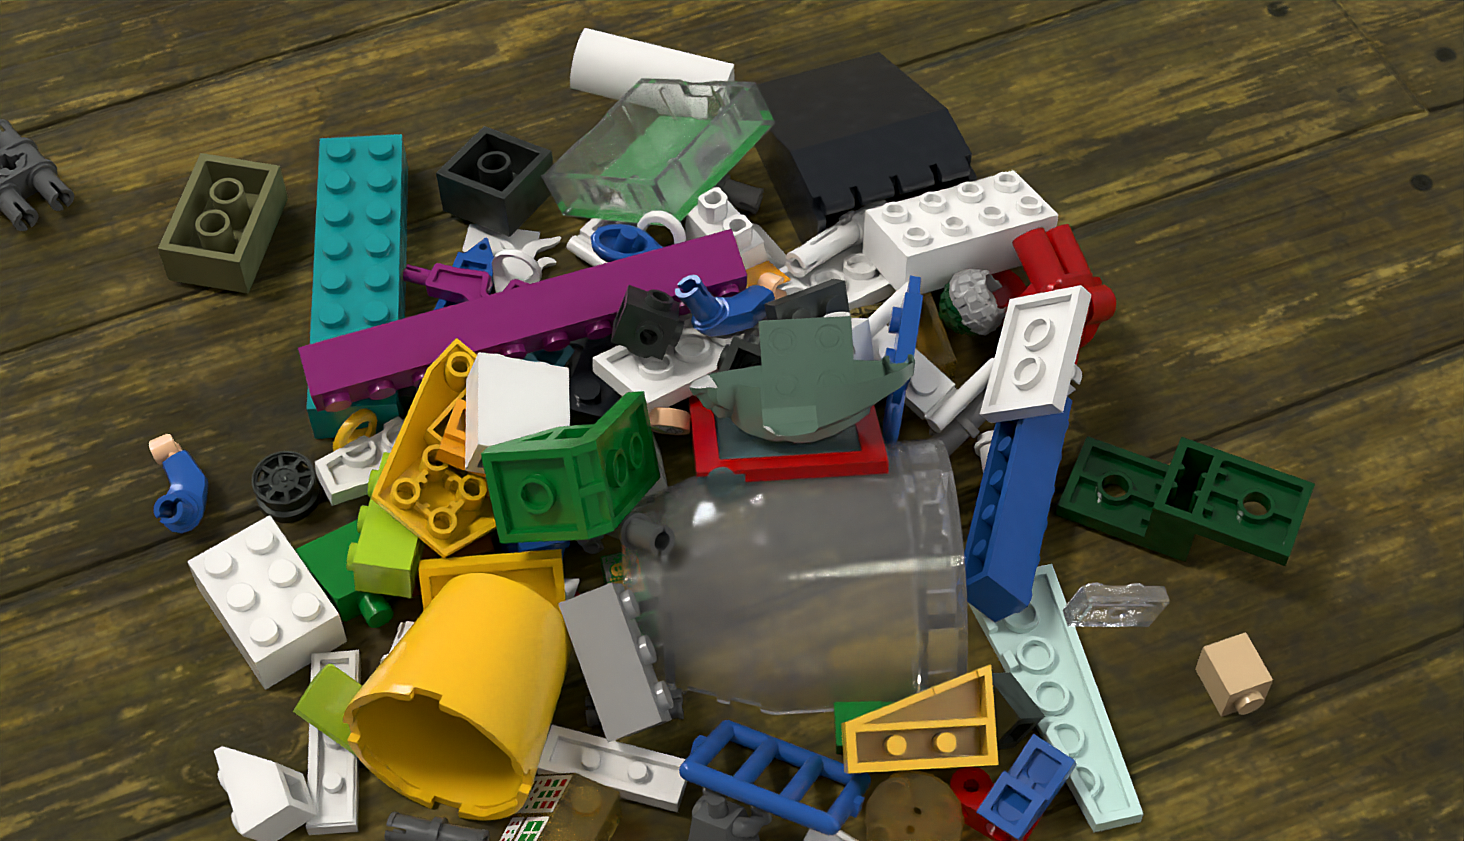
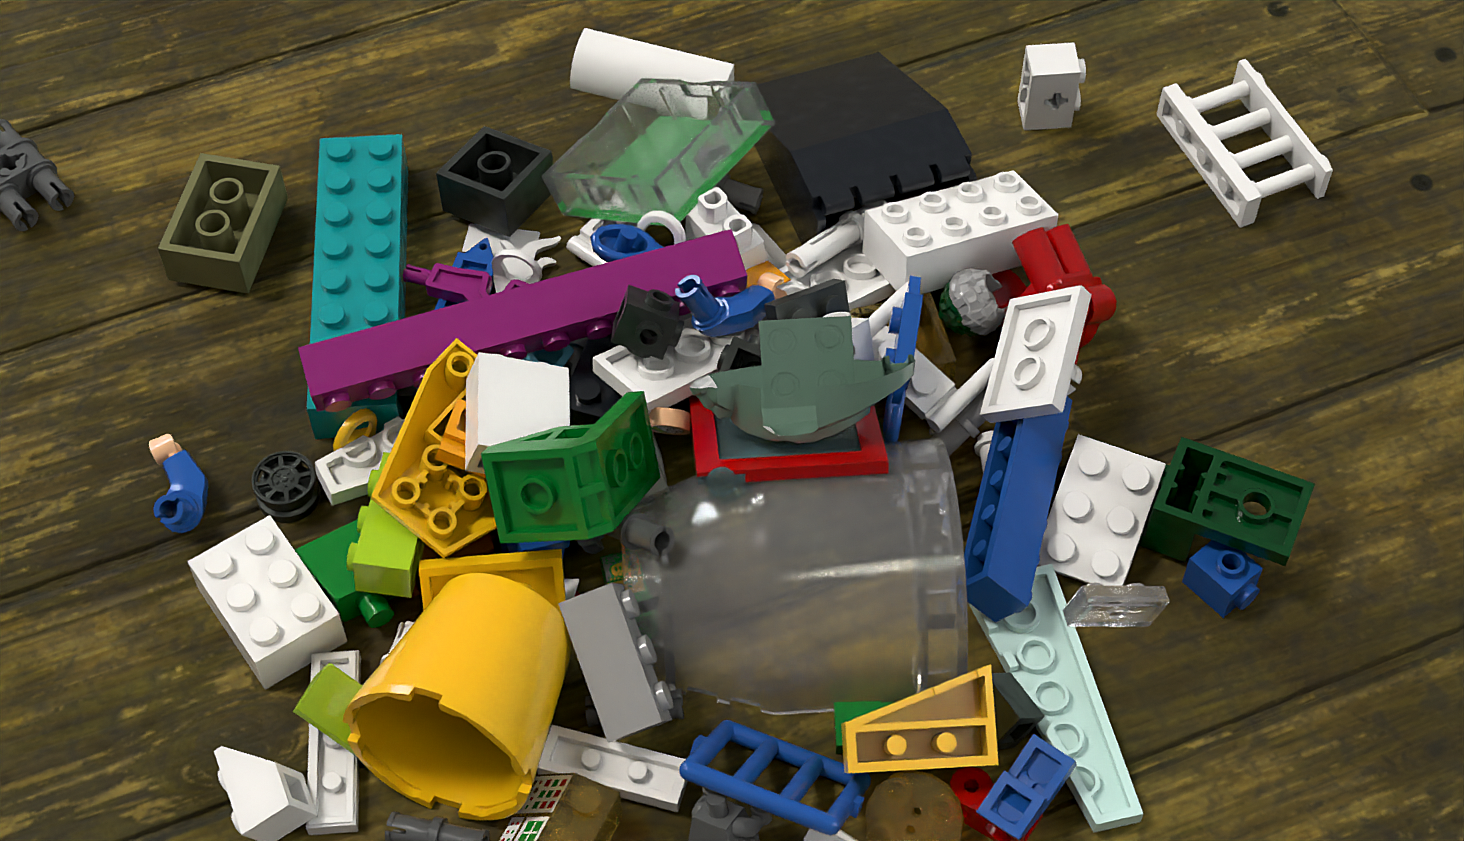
(1050, 86): none -> white brick
(1100, 512): none -> white plate
(1223, 577): none -> blue brick
(1224, 169): none -> white fence
(1234, 675): tan brick -> none

